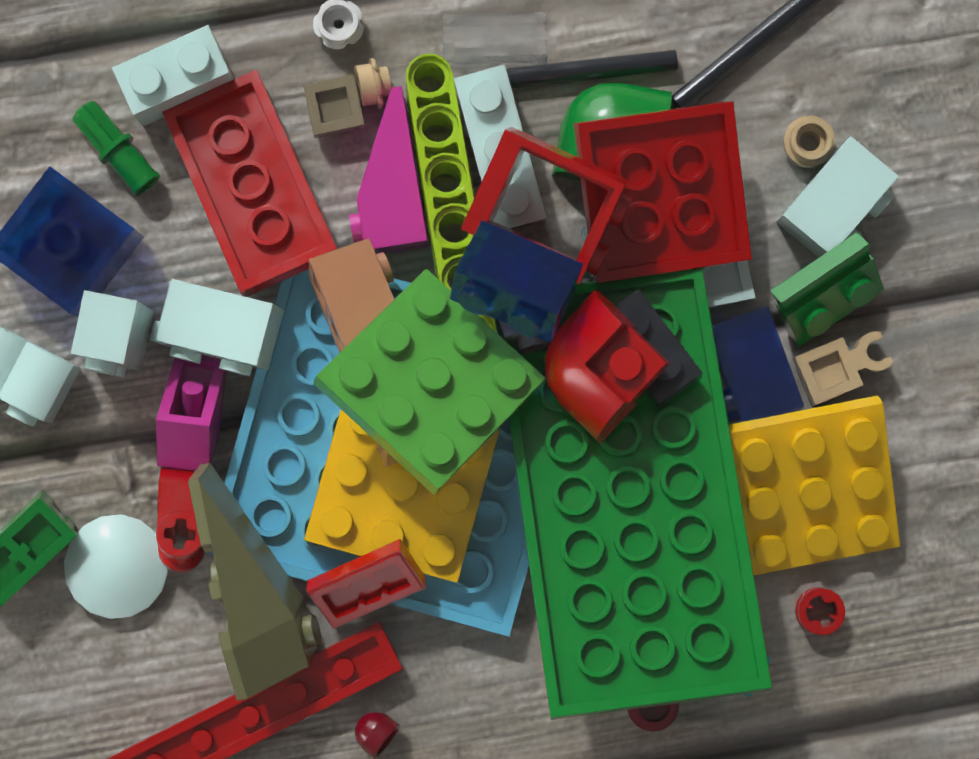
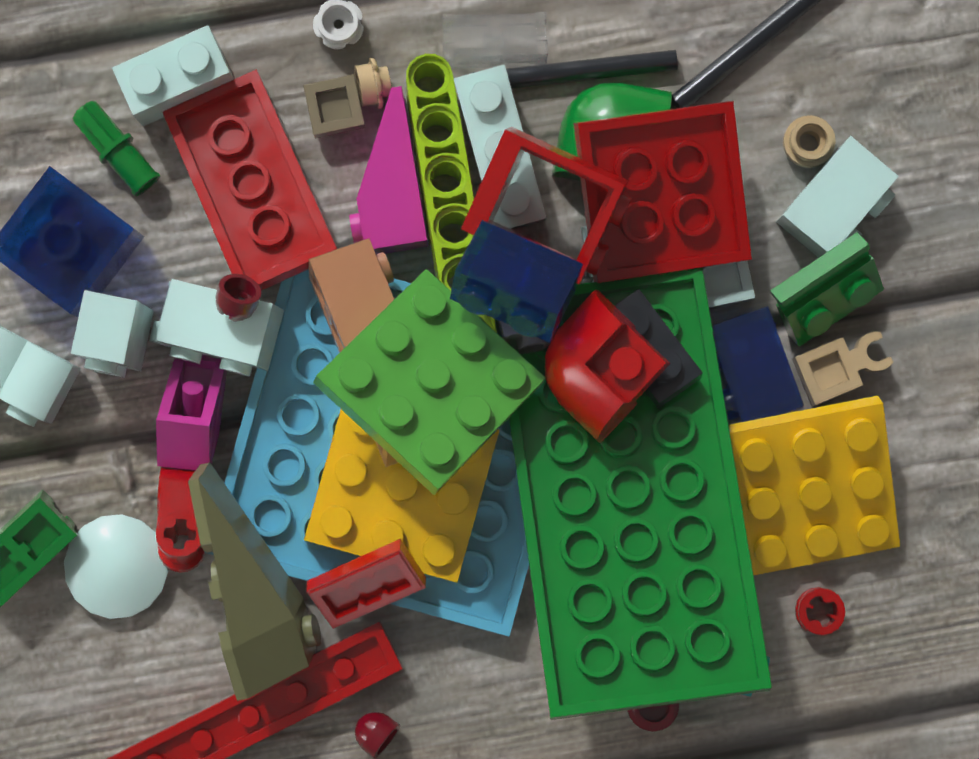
(228, 292): none -> dark red hinge

